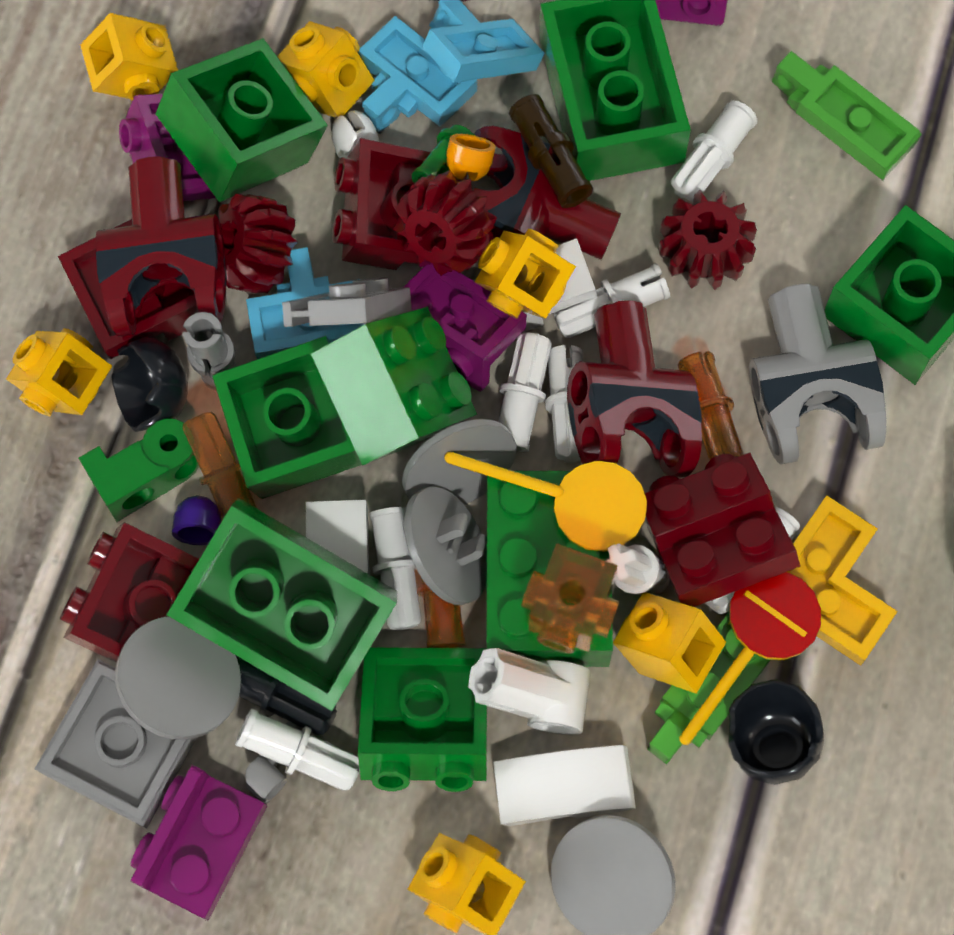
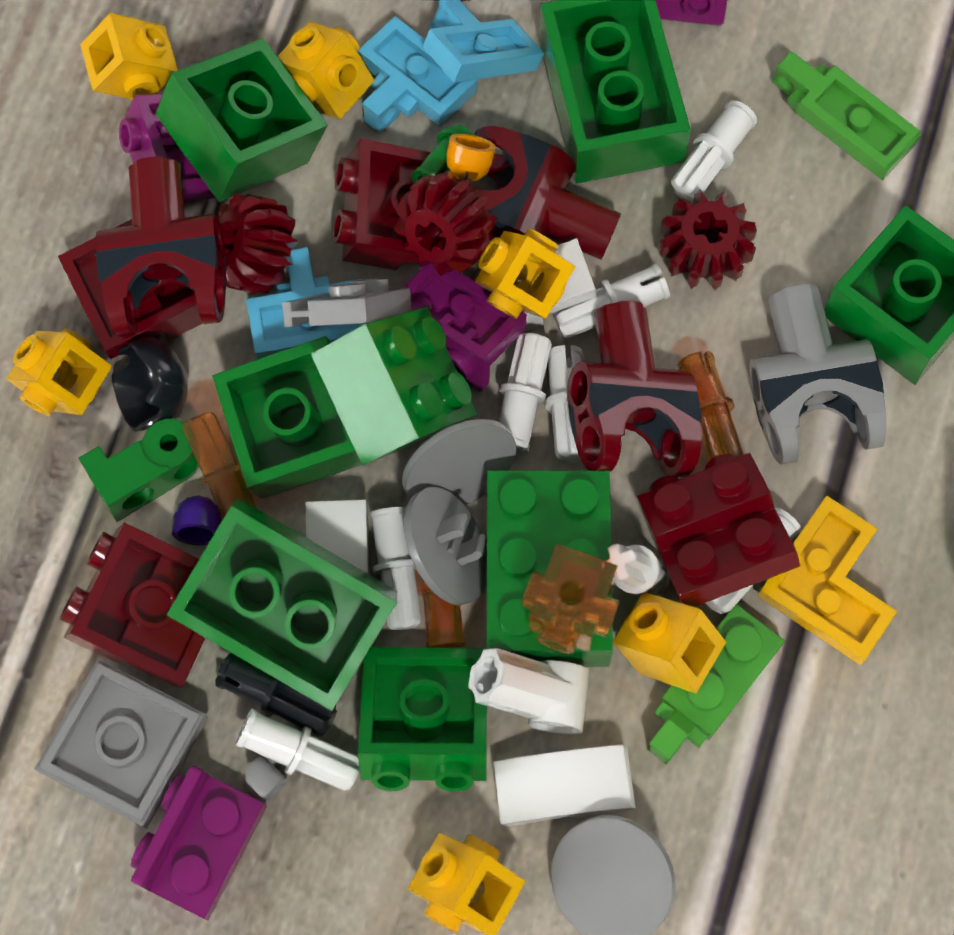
(176, 680): light grey piece -> none
(208, 351): light grey pin -> none
(348, 132): white hinge -> none
(534, 123): dark brown pin -> none
(593, 504): yellow piece -> none
(770, 620): red piece -> none
(775, 732): black hair -> none

